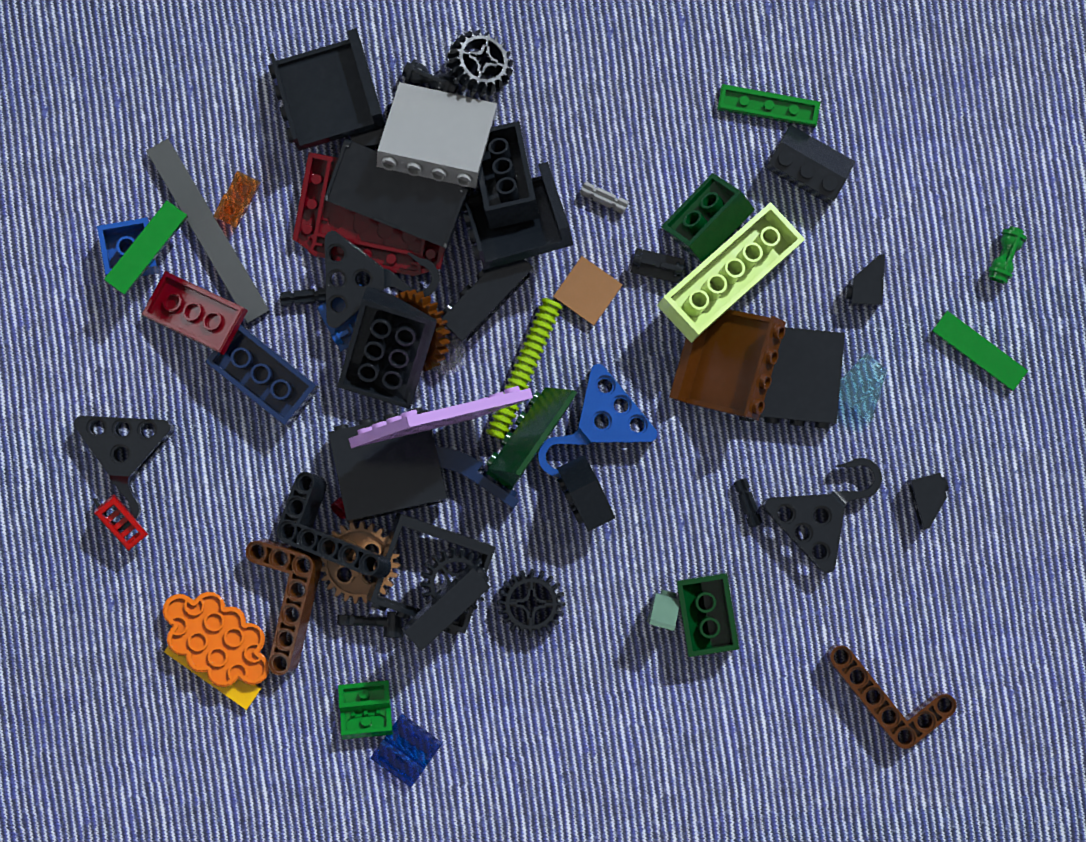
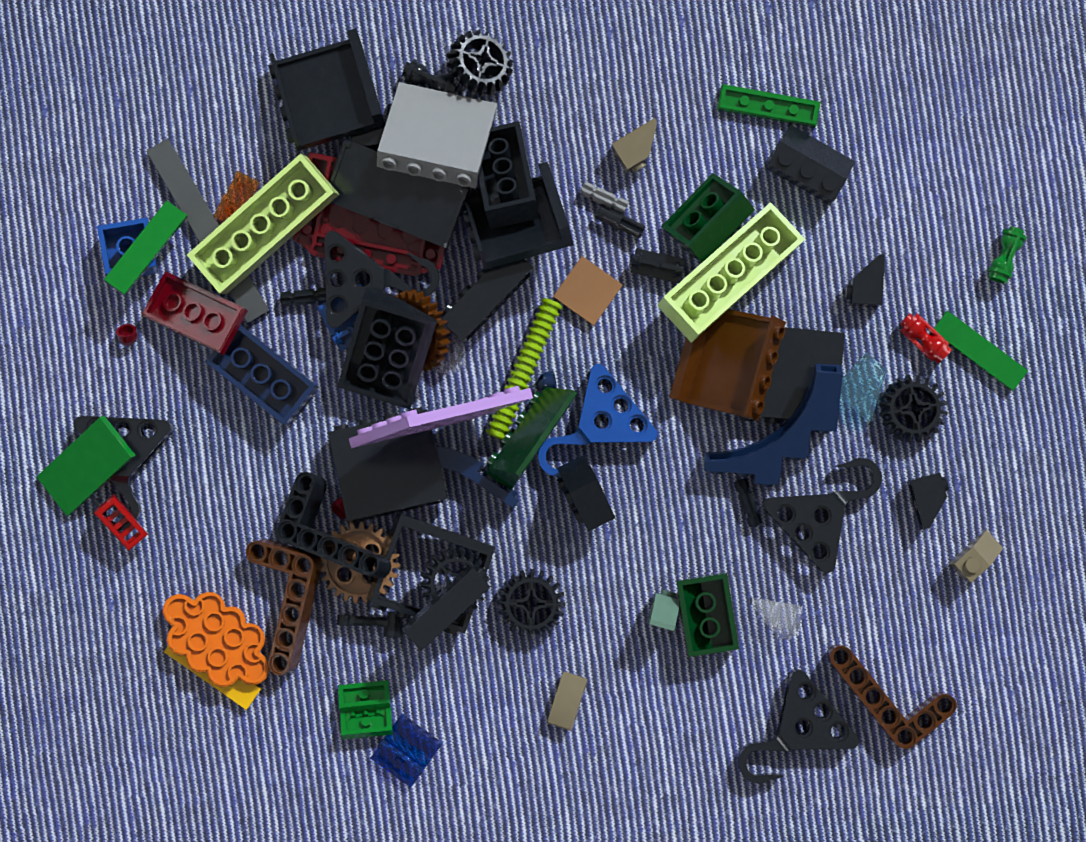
(85, 465): none -> green tile
(127, 334): none -> dark red hinge
(263, 224): none -> yellowish green brick
(547, 379): none -> dark blue hinge
(567, 701): none -> dark tan slope
(620, 221): none -> black axle
(635, 147): none -> dark tan slope
(779, 616): none -> clear slope
(792, 440): none -> dark blue arch
(793, 710): none -> black piece
(892, 412): none -> black gear
(933, 347): none -> red piece
(976, 557): none -> dark tan slope

